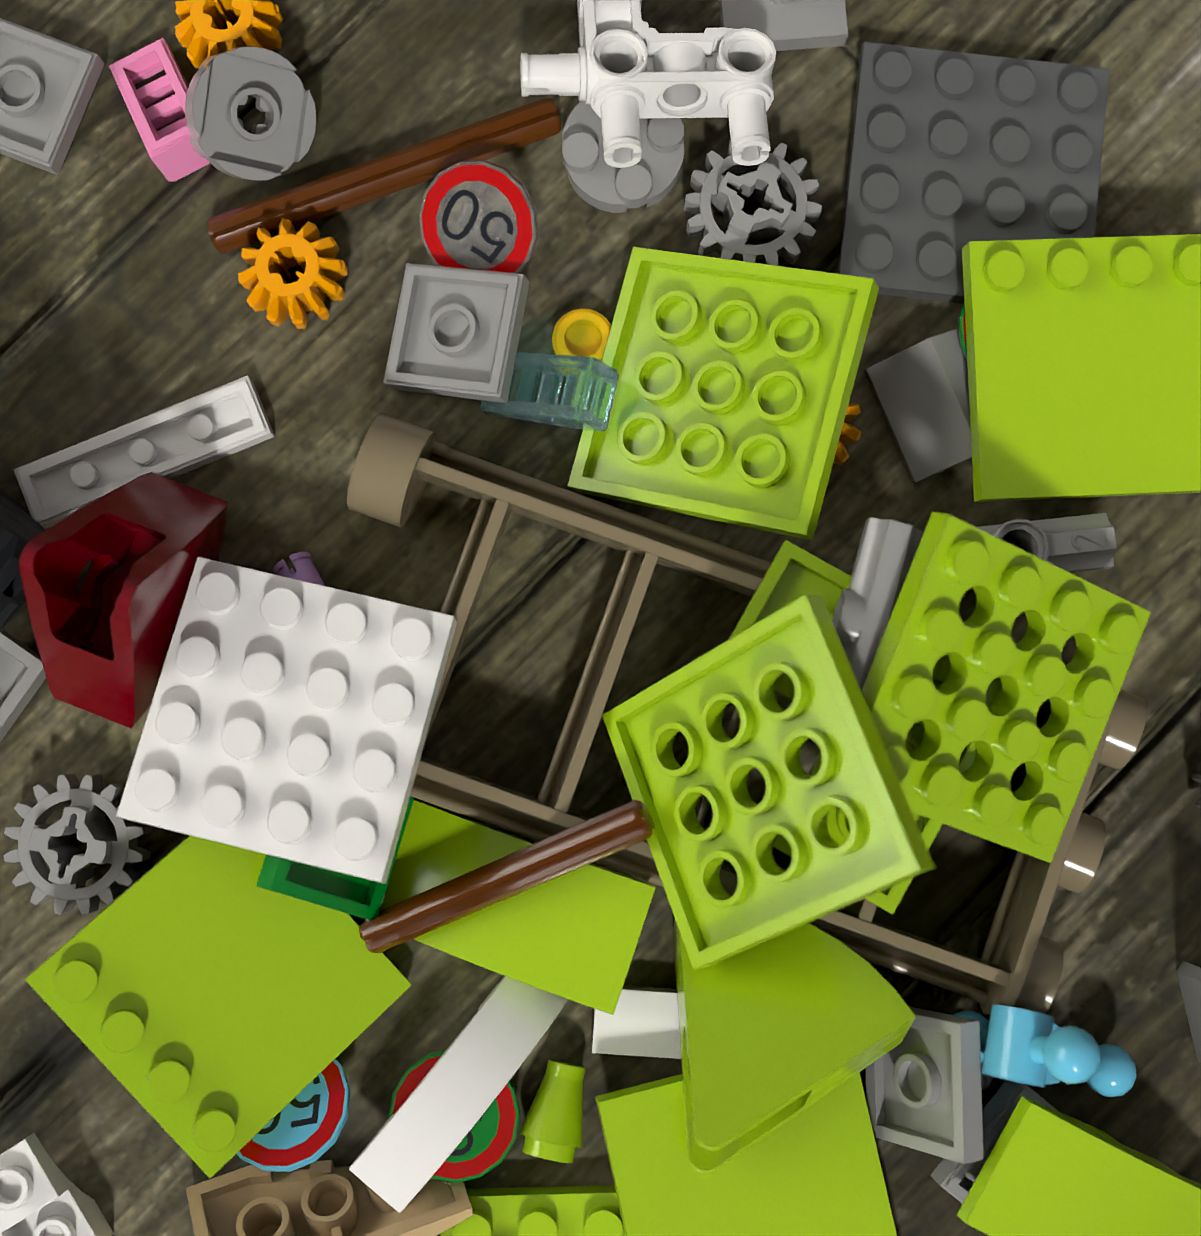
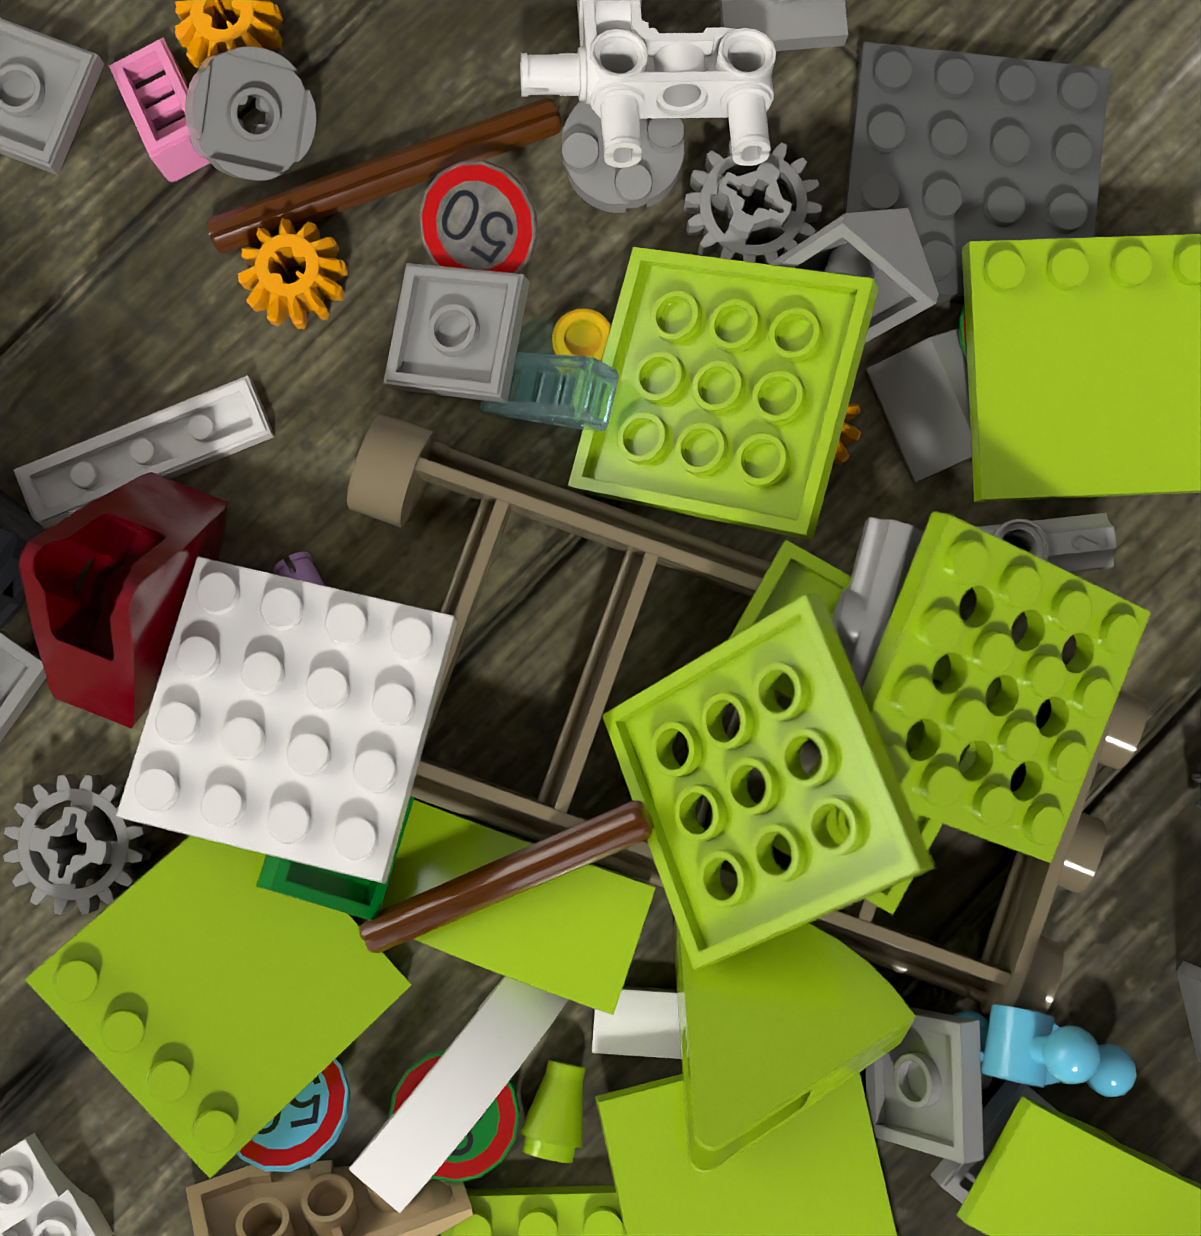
(876, 247): none -> light grey slope

